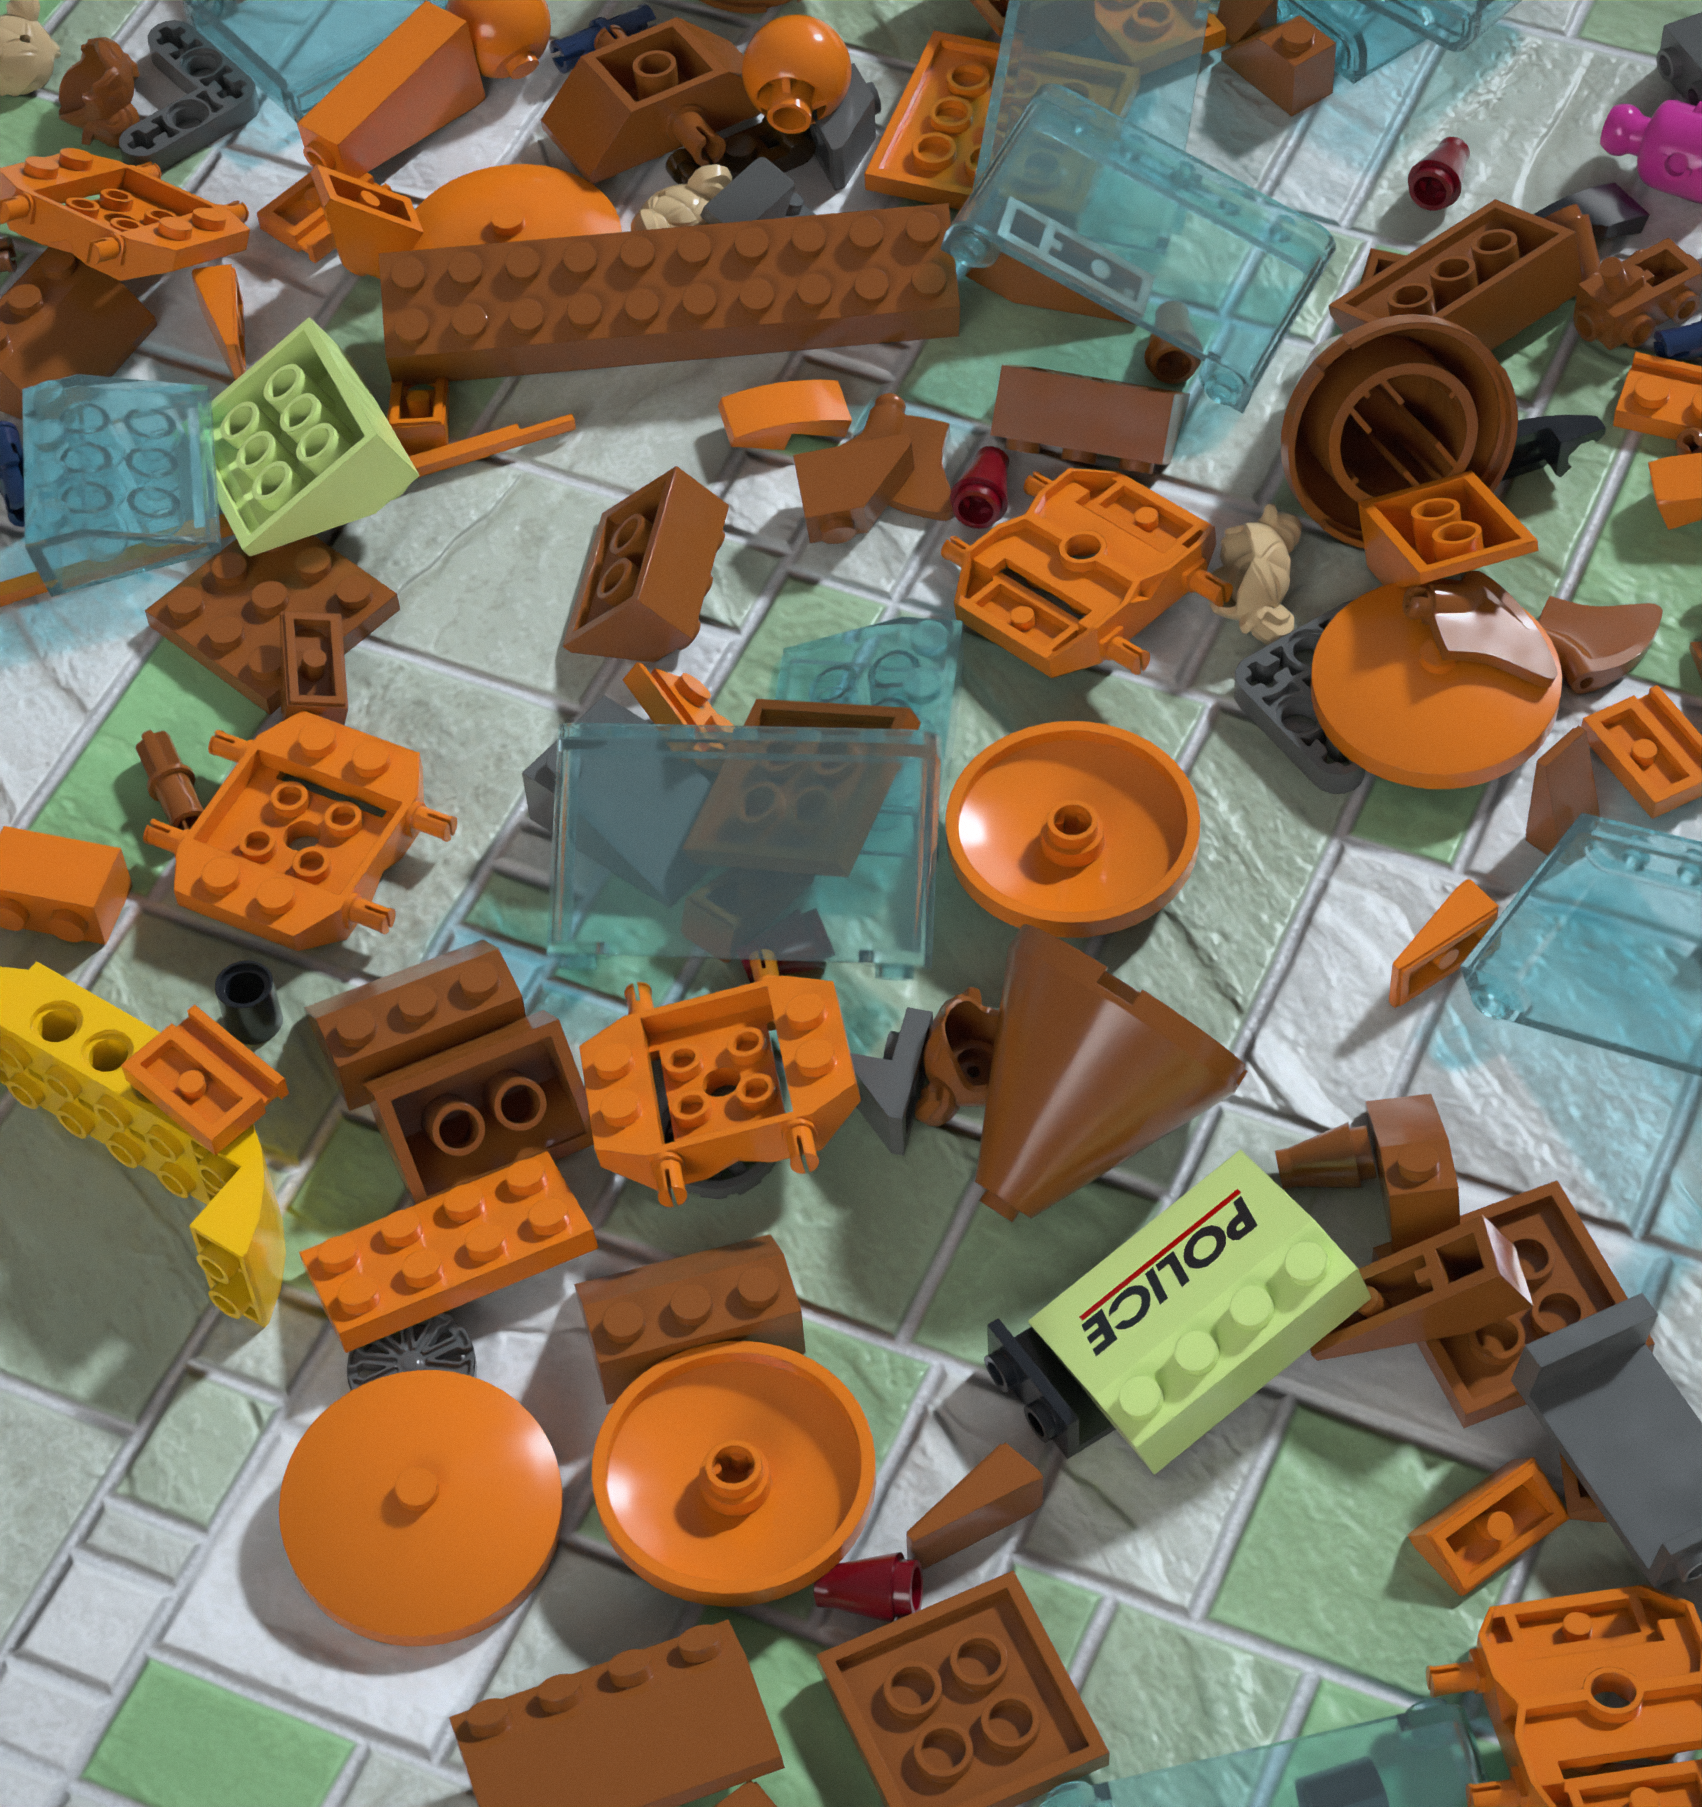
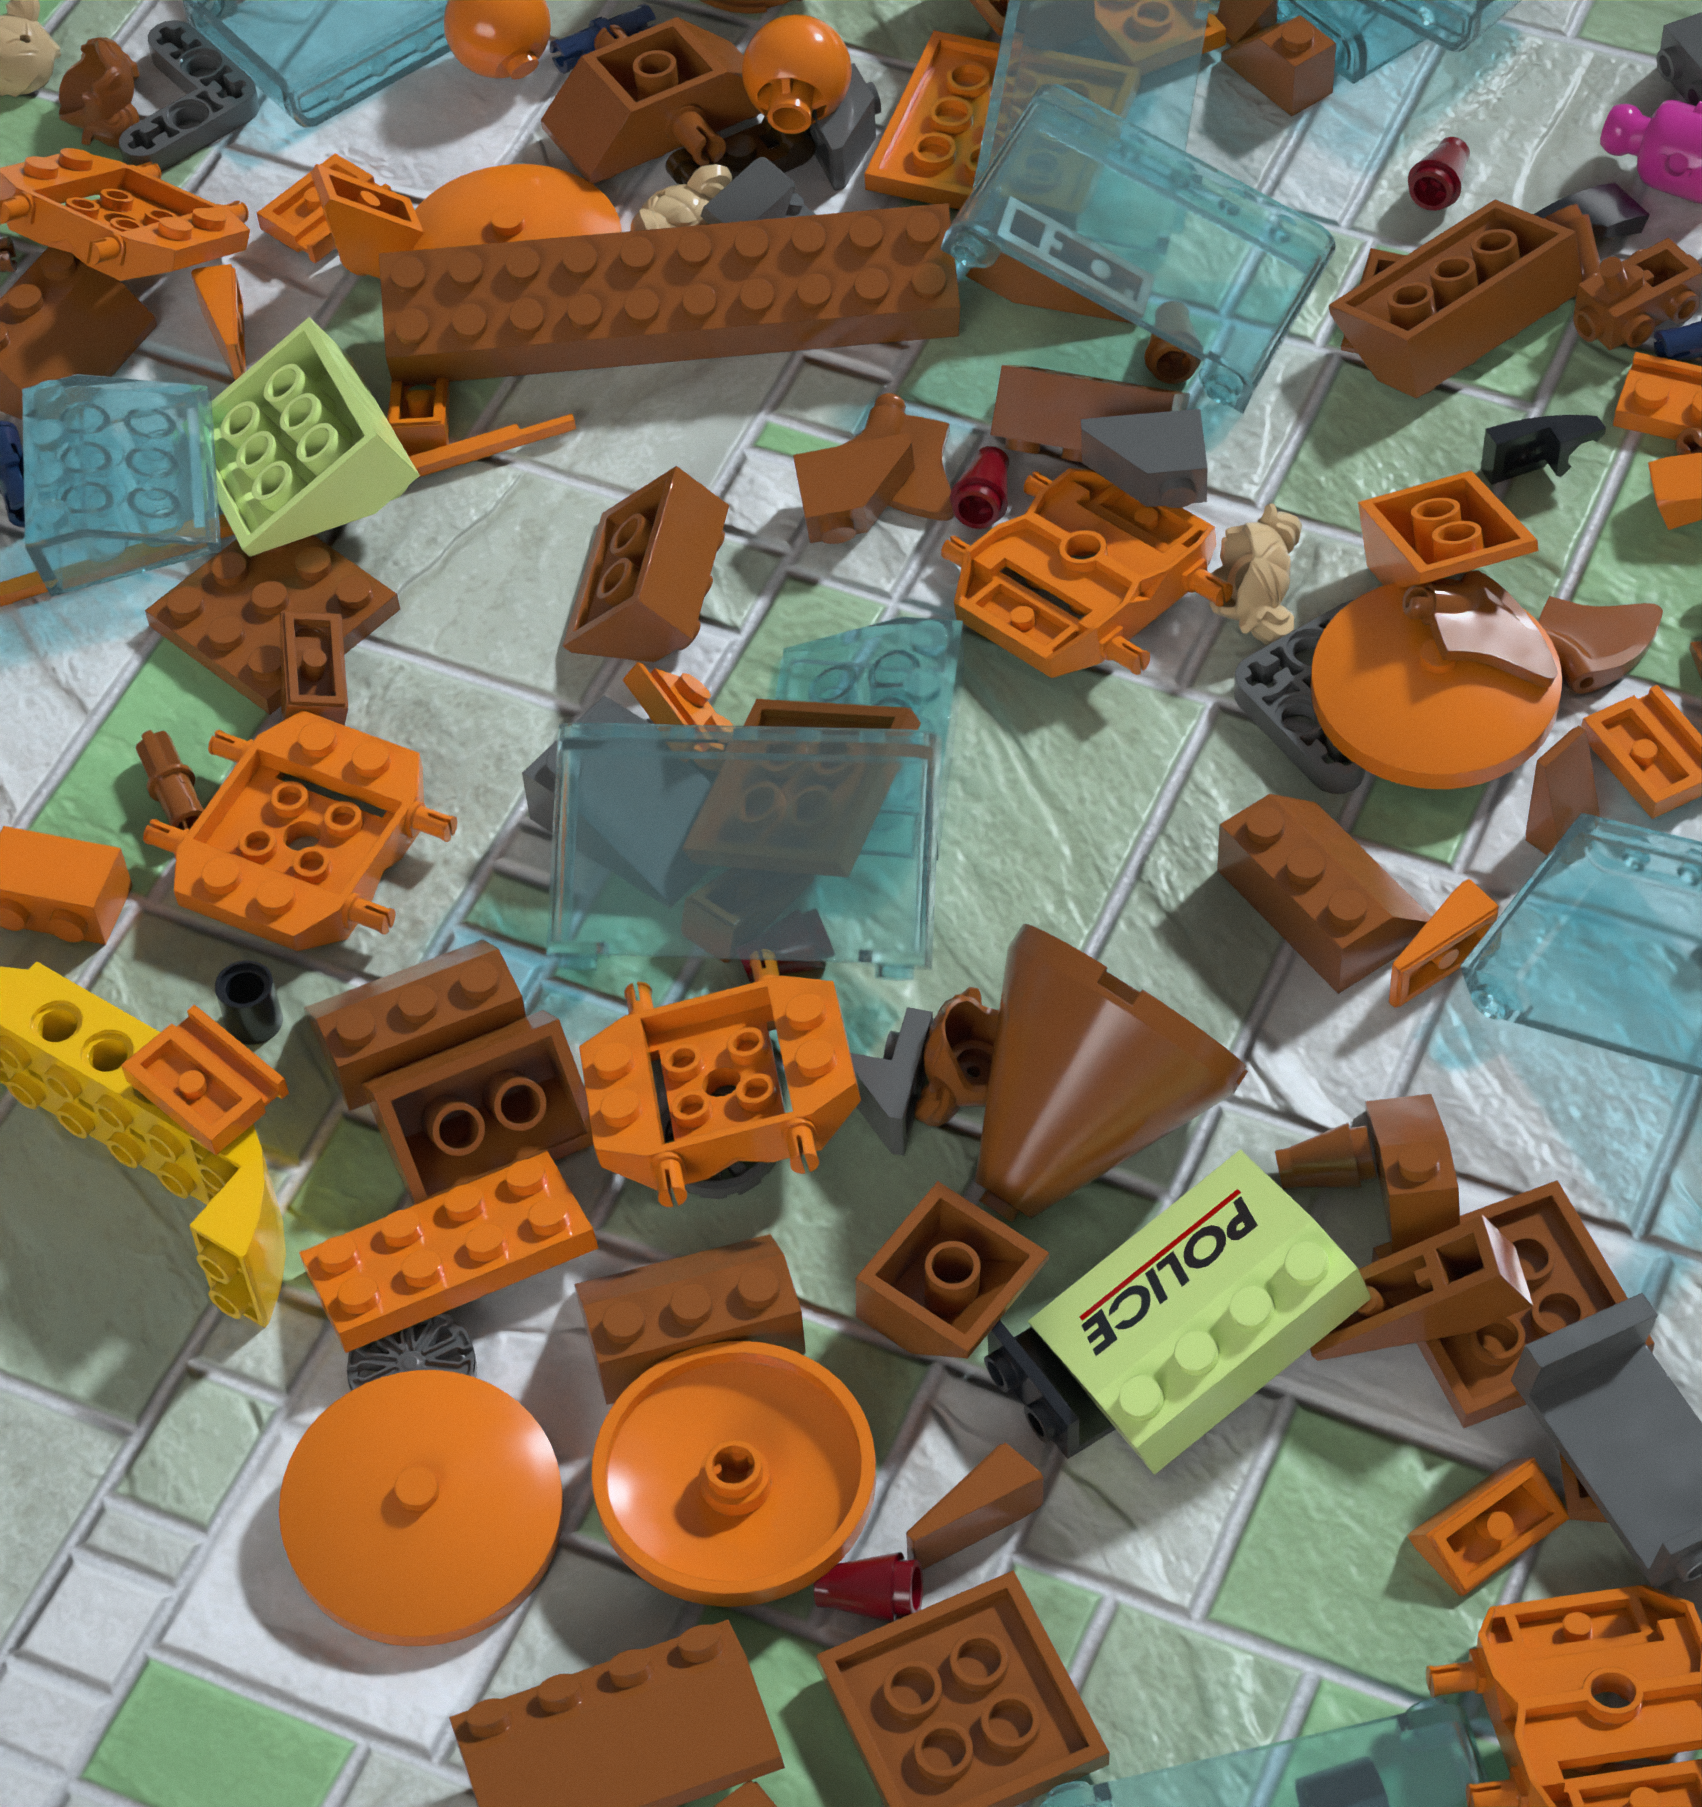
(396, 95): orange slope -> none
(772, 412): orange slope -> none
(945, 1276): none -> dark orange slope
(1072, 828): orange dish -> none
(1150, 455): none -> dark grey slope
(1317, 888): none -> dark orange slope
(1393, 412): dark orange cone -> none

